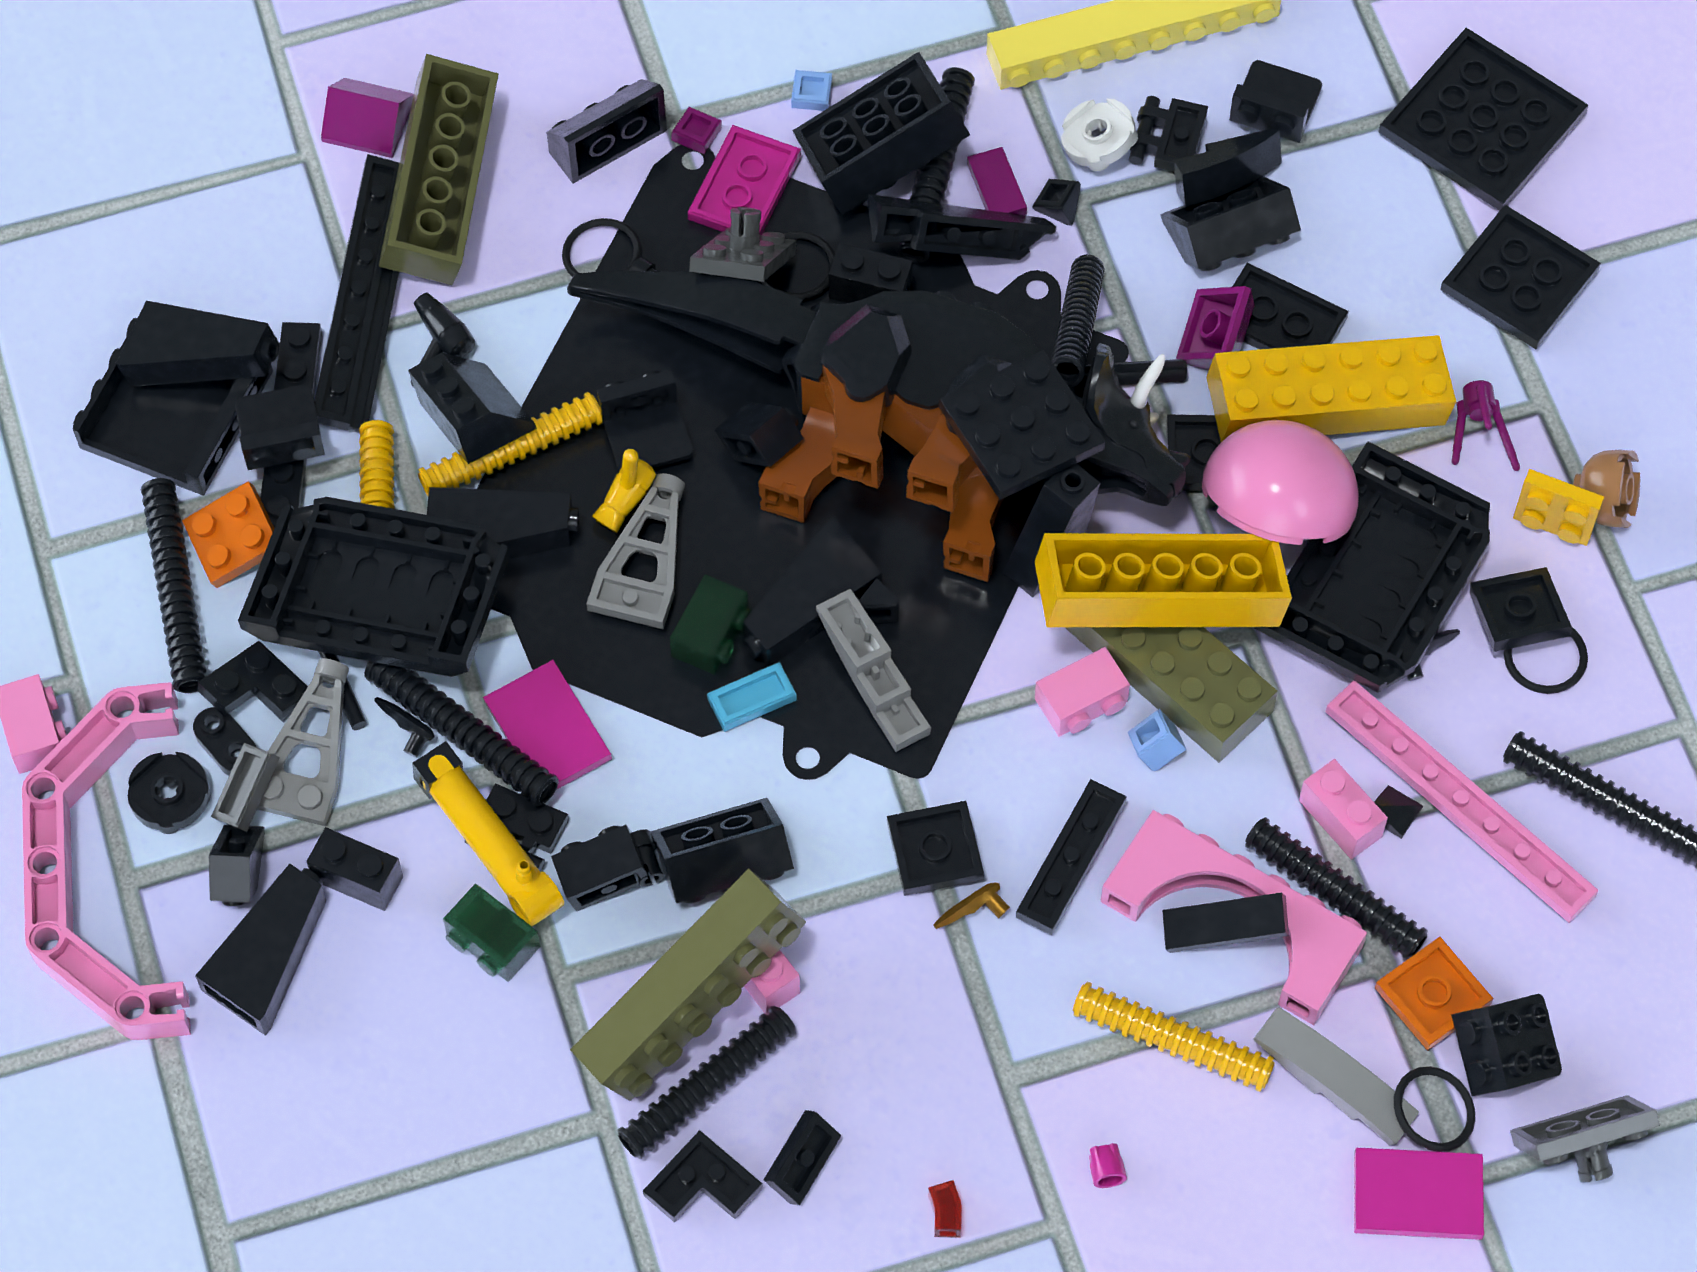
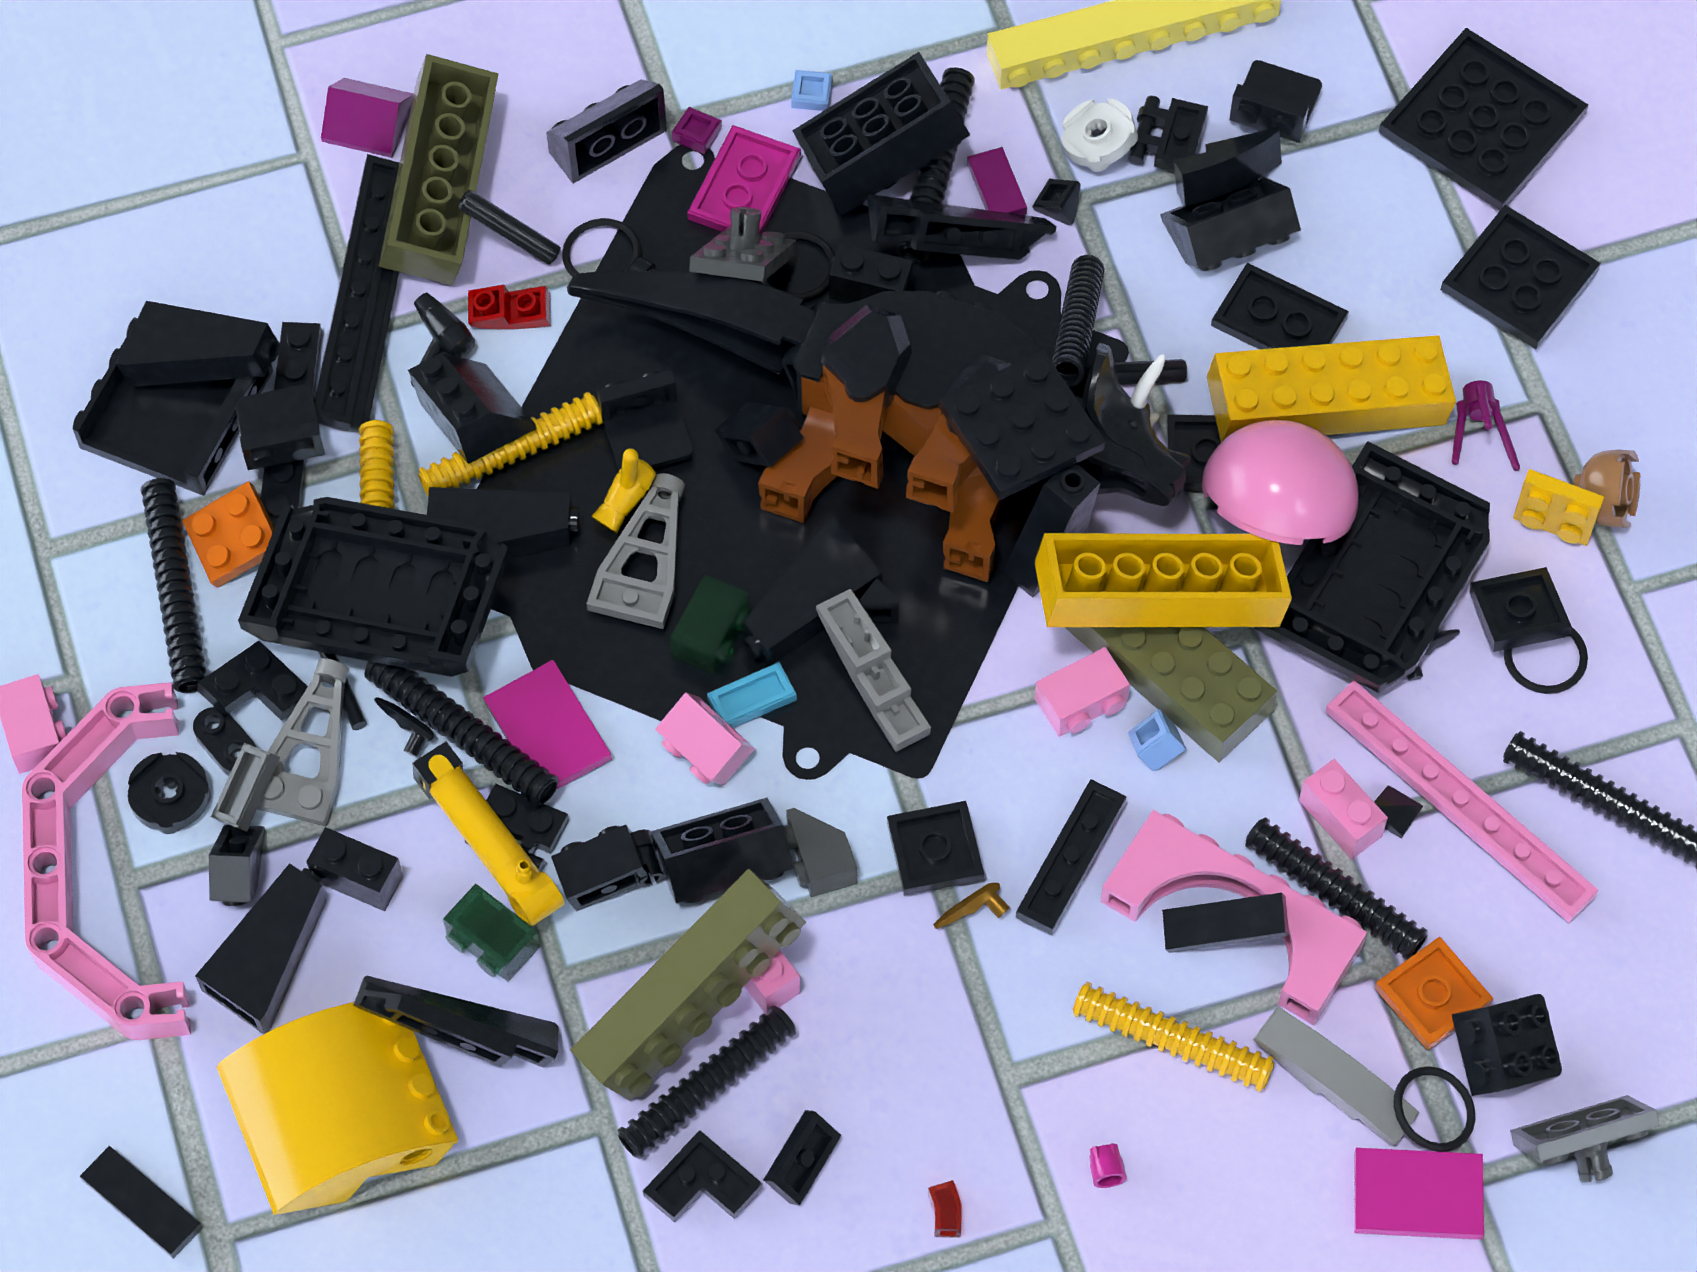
(141, 1202): none -> black tile
(334, 1105): none -> yellow slope
(462, 1024): none -> black wedge
(500, 309): none -> red slope
(509, 227): none -> black axle
(703, 740): none -> bright pink brick
(822, 854): none -> dark grey slope
(1215, 324): magenta slope -> none

